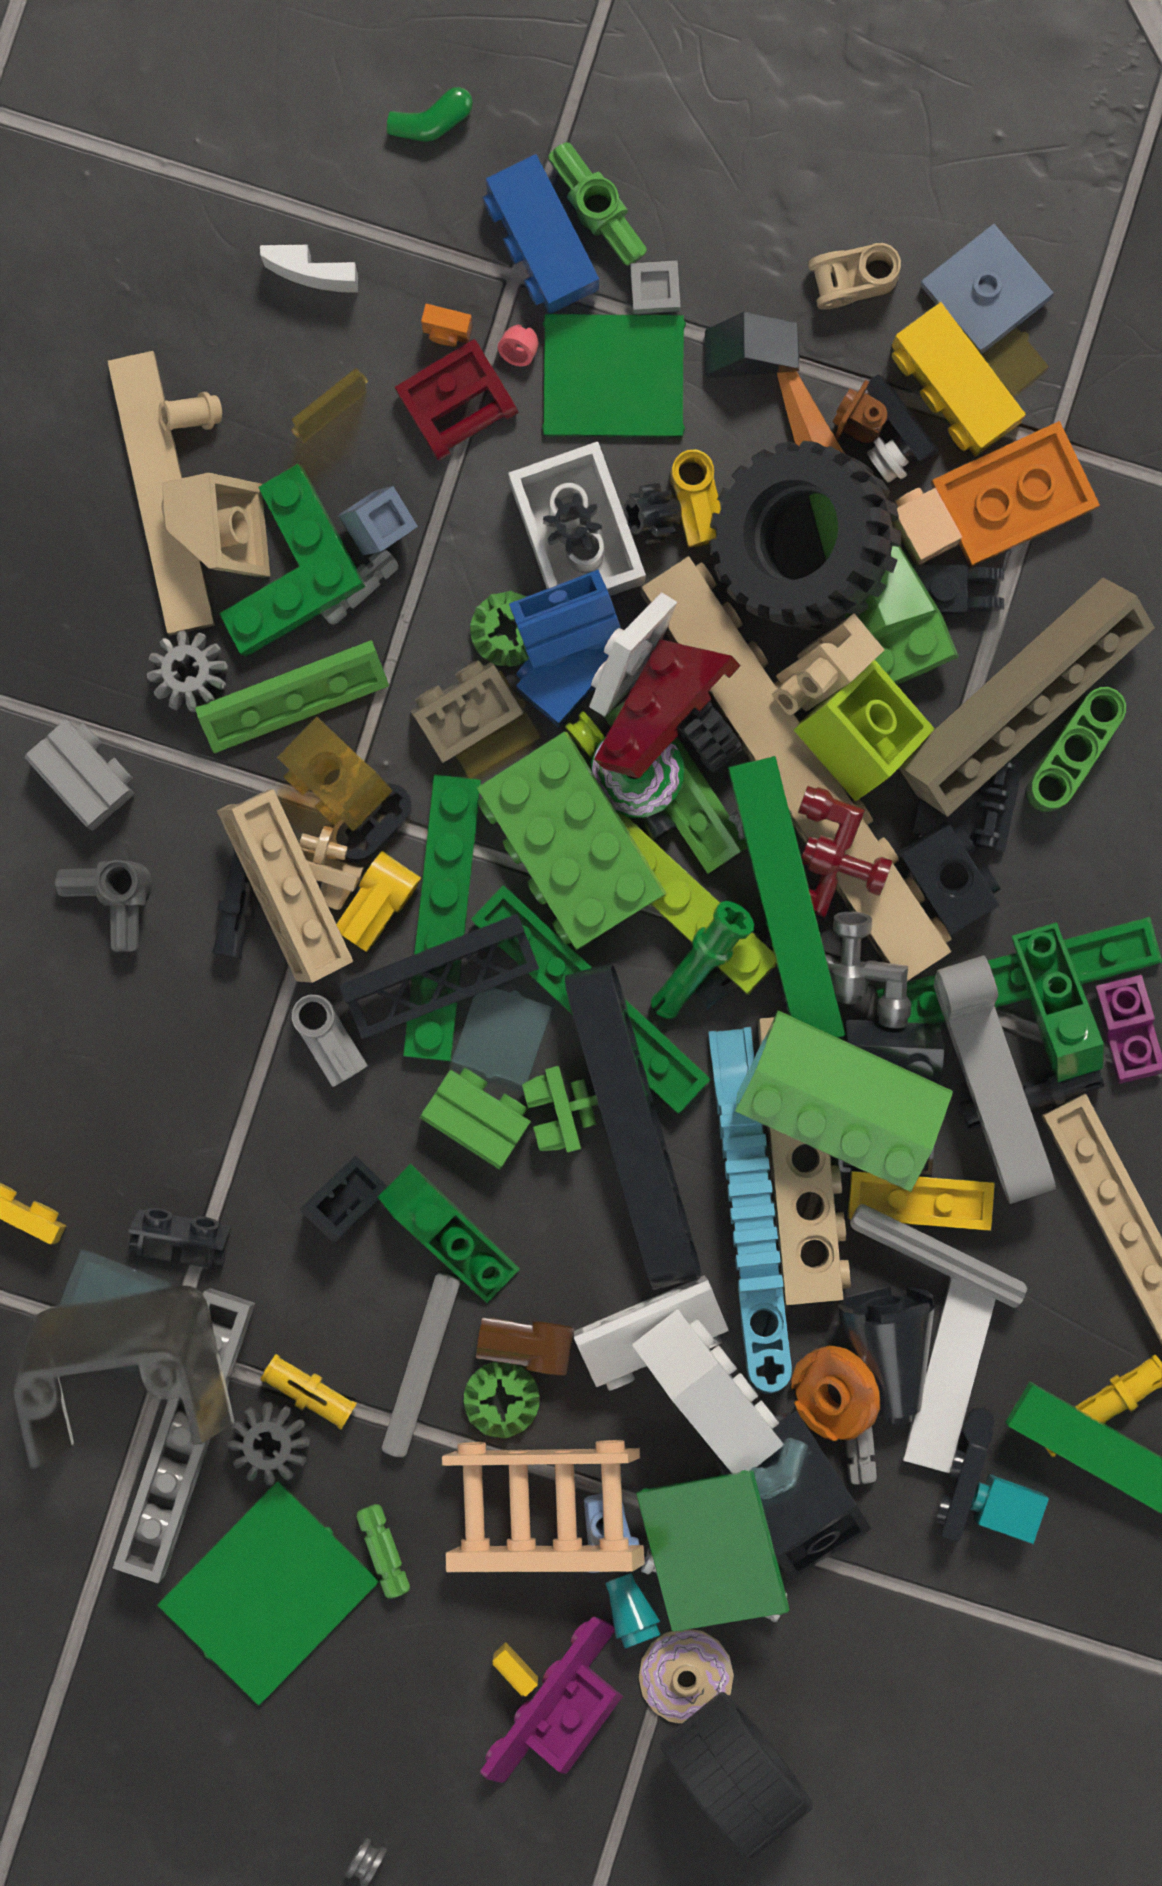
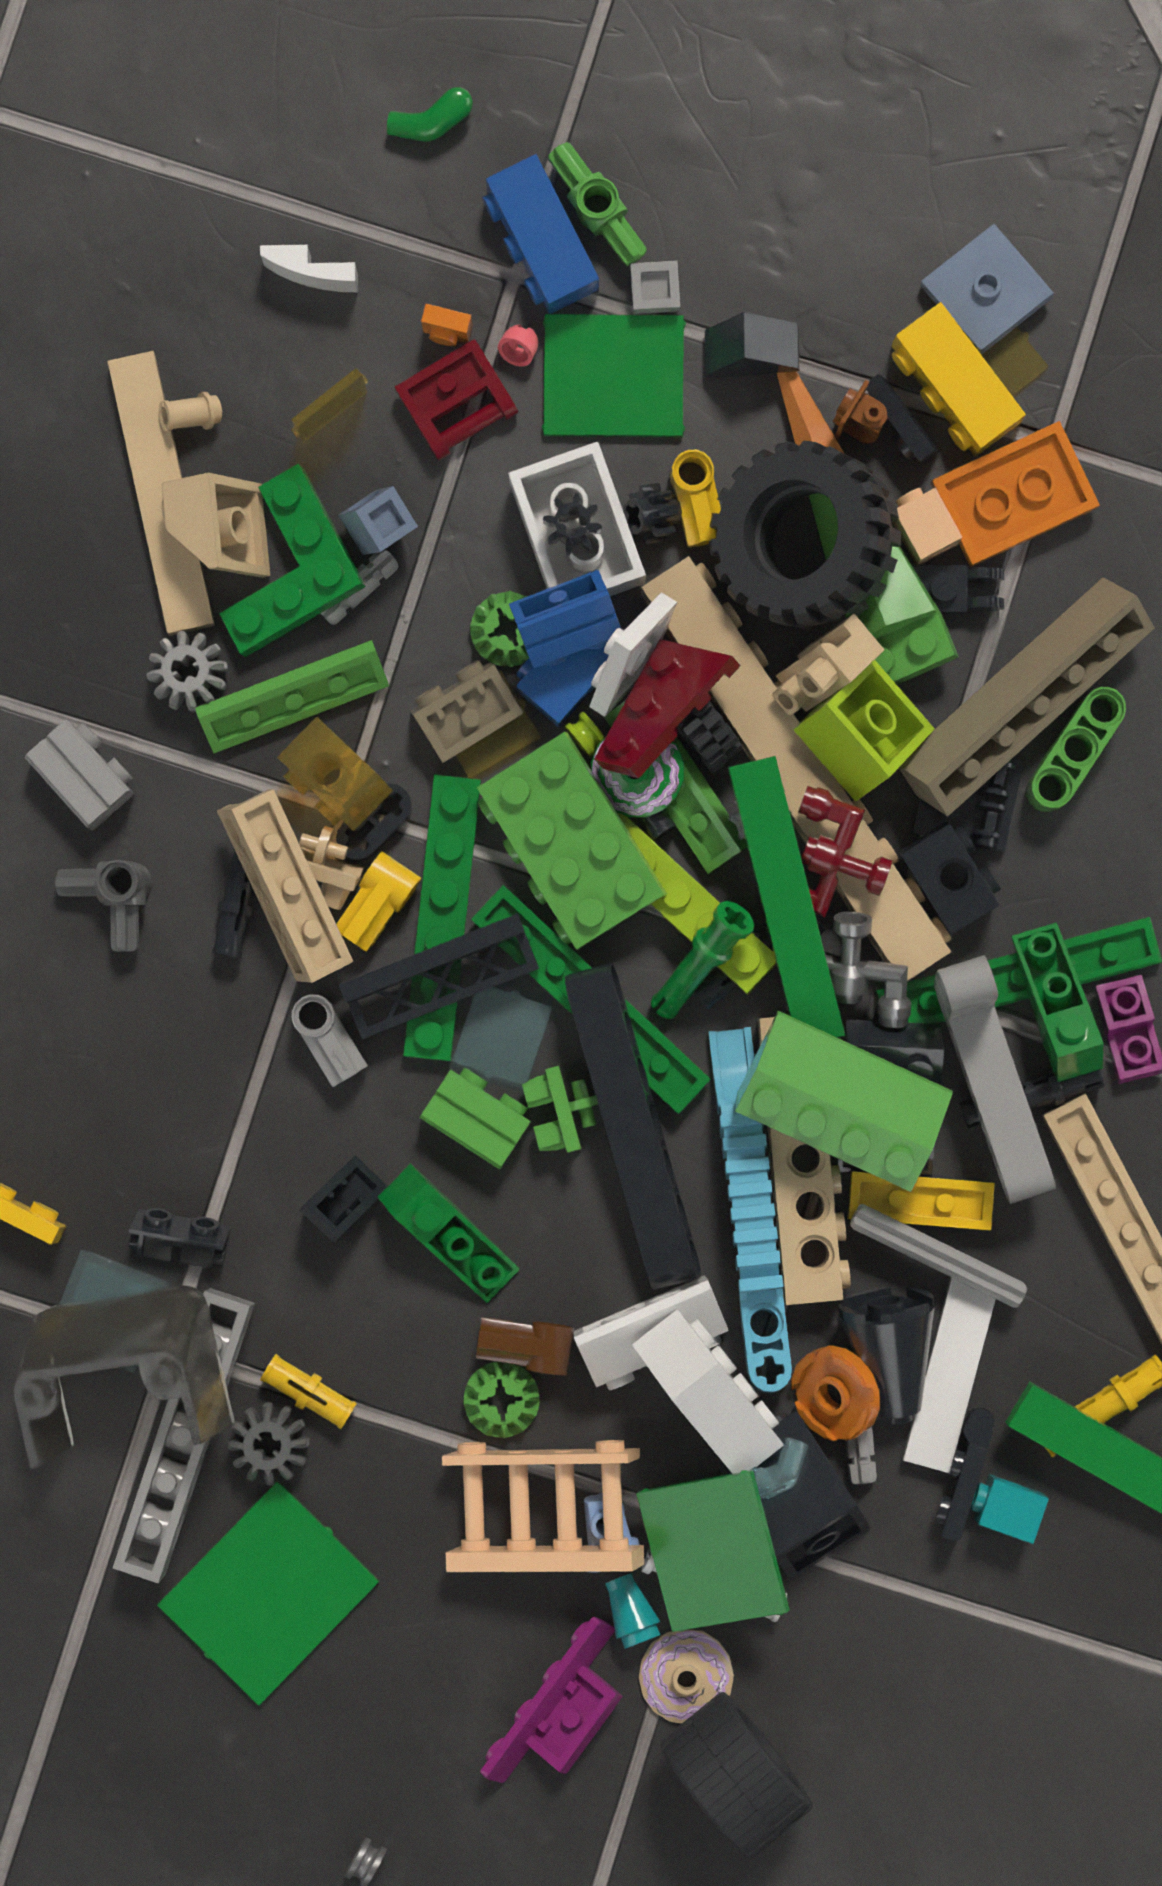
(383, 1551): bright green axle -> none
(421, 1365): light grey axle -> none
(515, 1670): yellow tile -> none
(851, 276): tan piece -> none
(888, 459): white plate -> none

